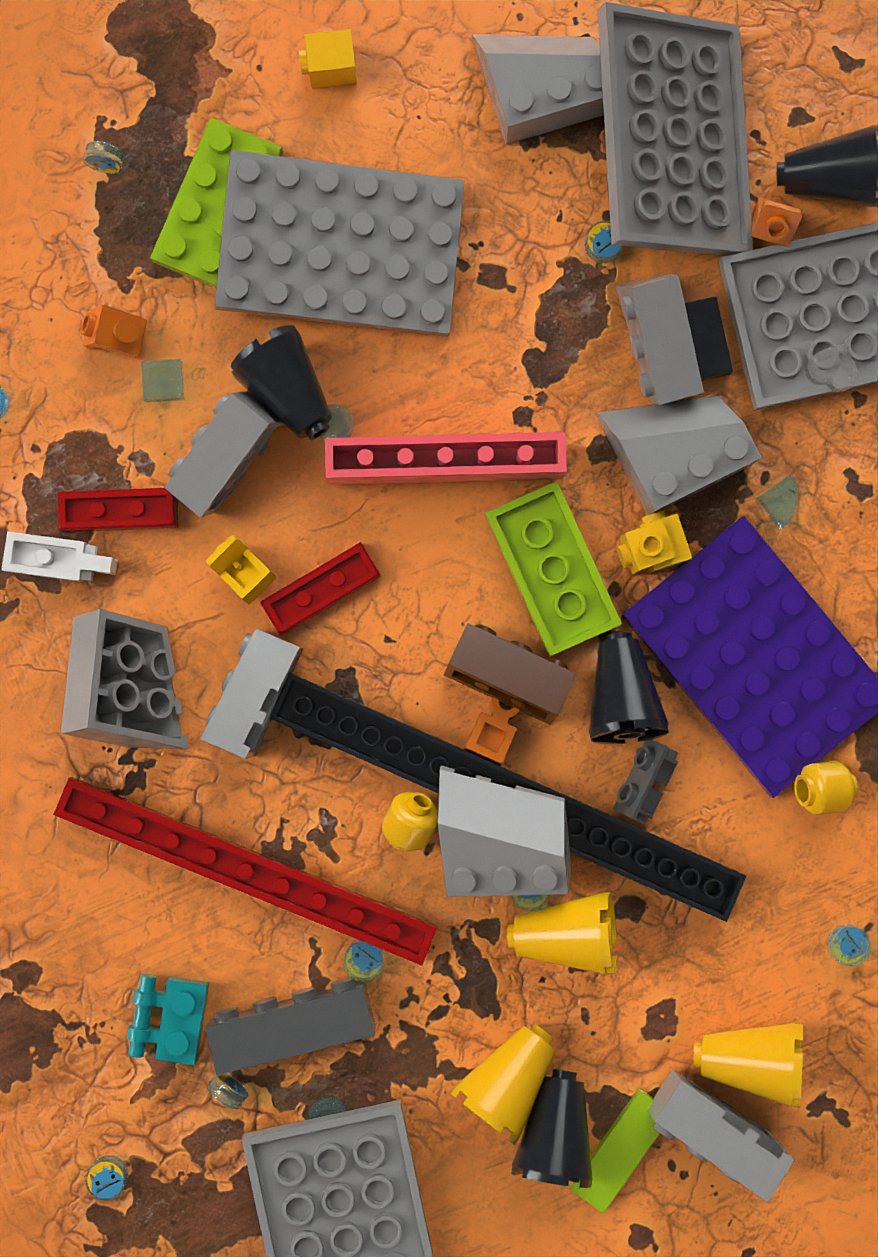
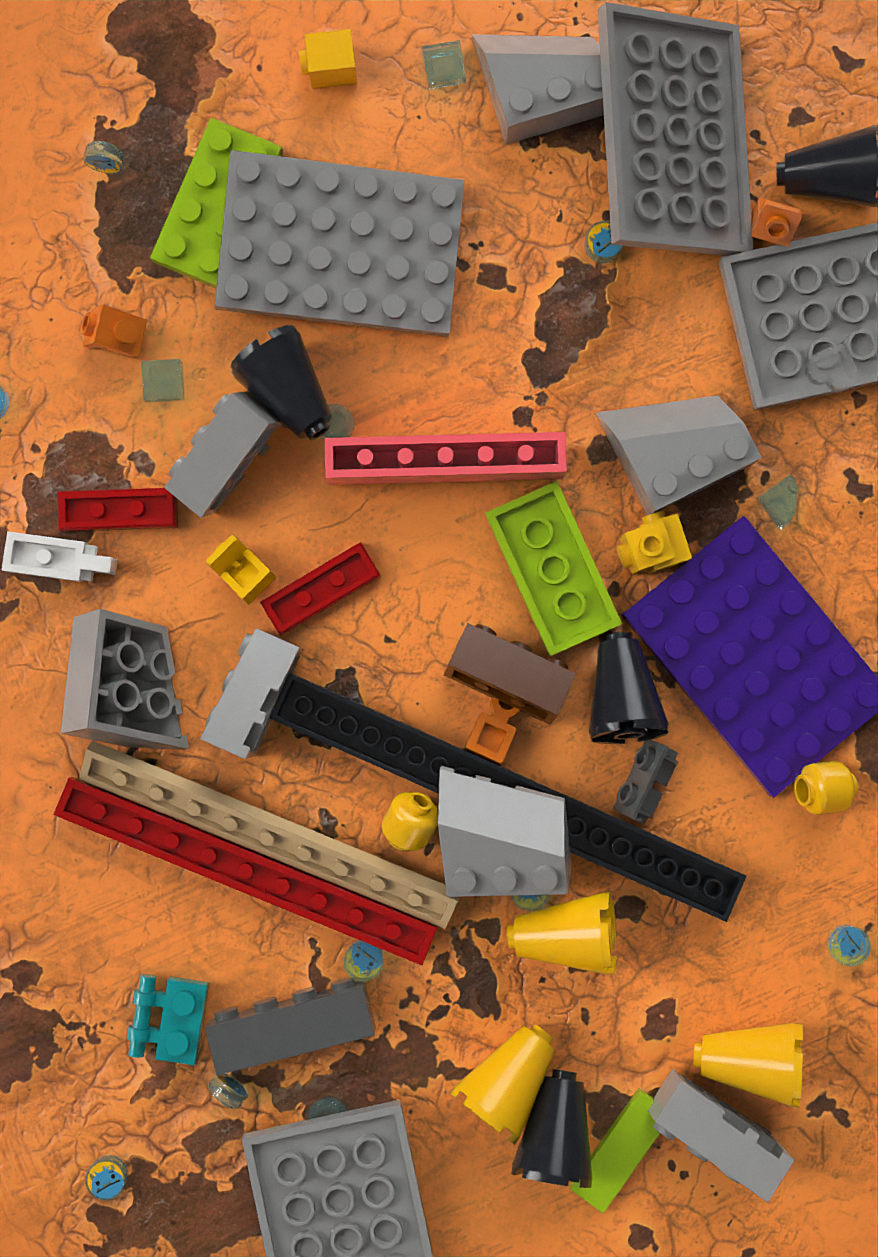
(267, 834): none -> tan plate
(443, 64): none -> clear light blue tile
(660, 337): light grey wedge -> none
(709, 338): black tile -> none

